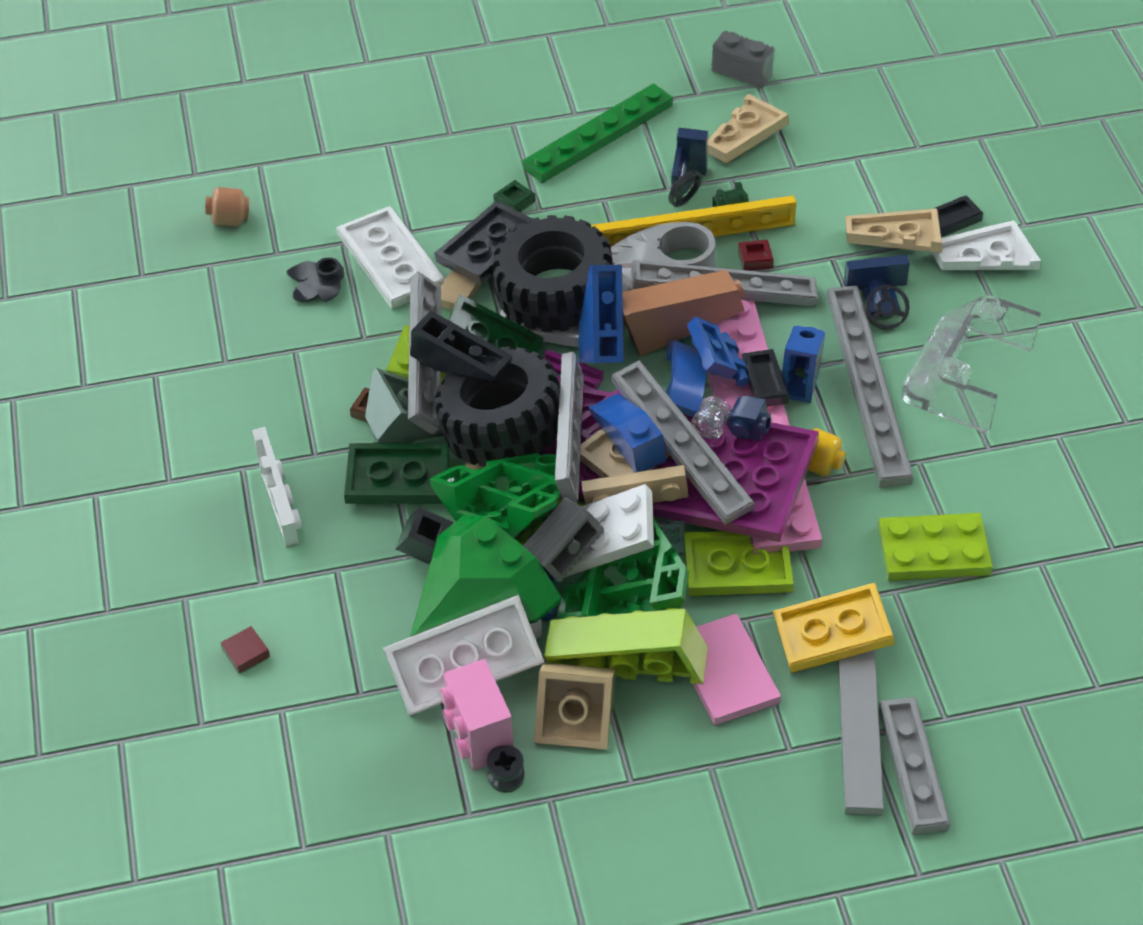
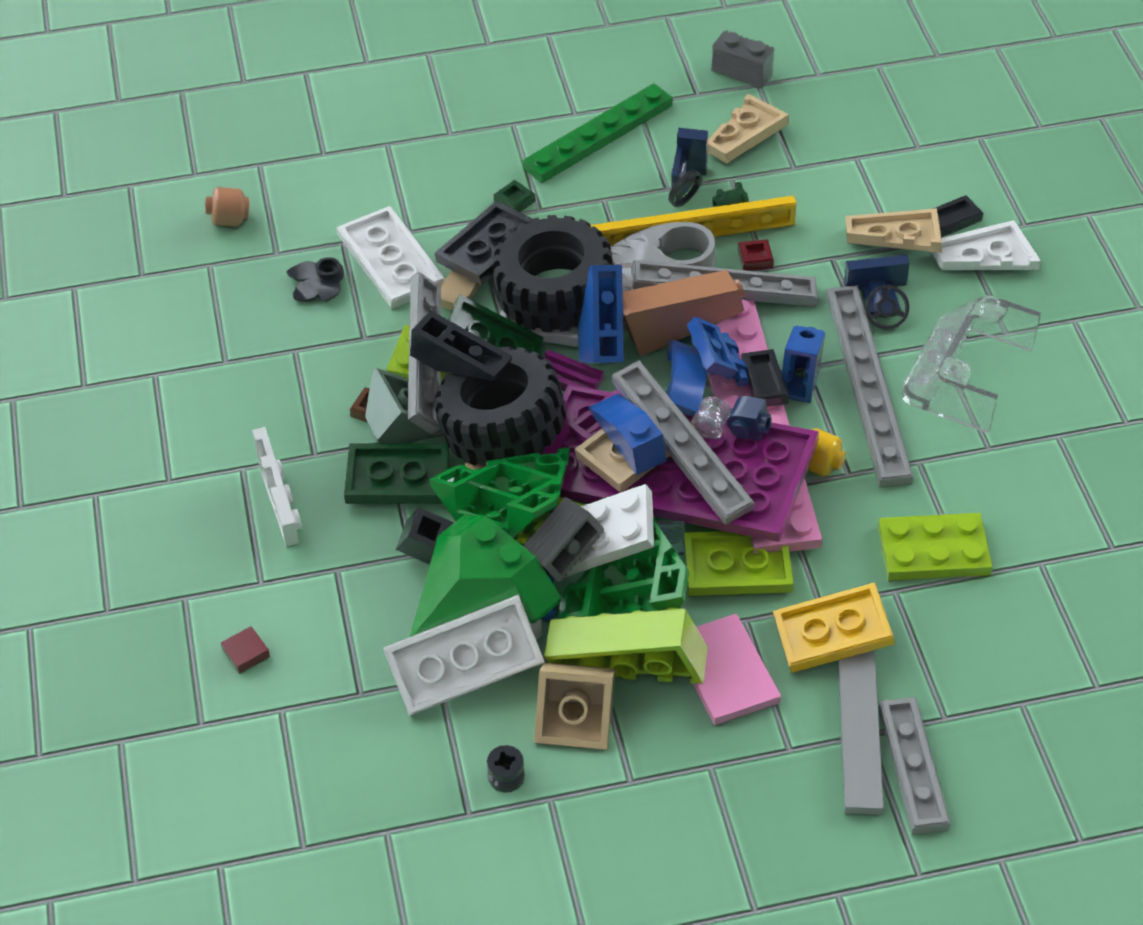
(476, 712): bright pink brick -> none
(569, 428): light grey tile -> none
(665, 484): tan plate -> none

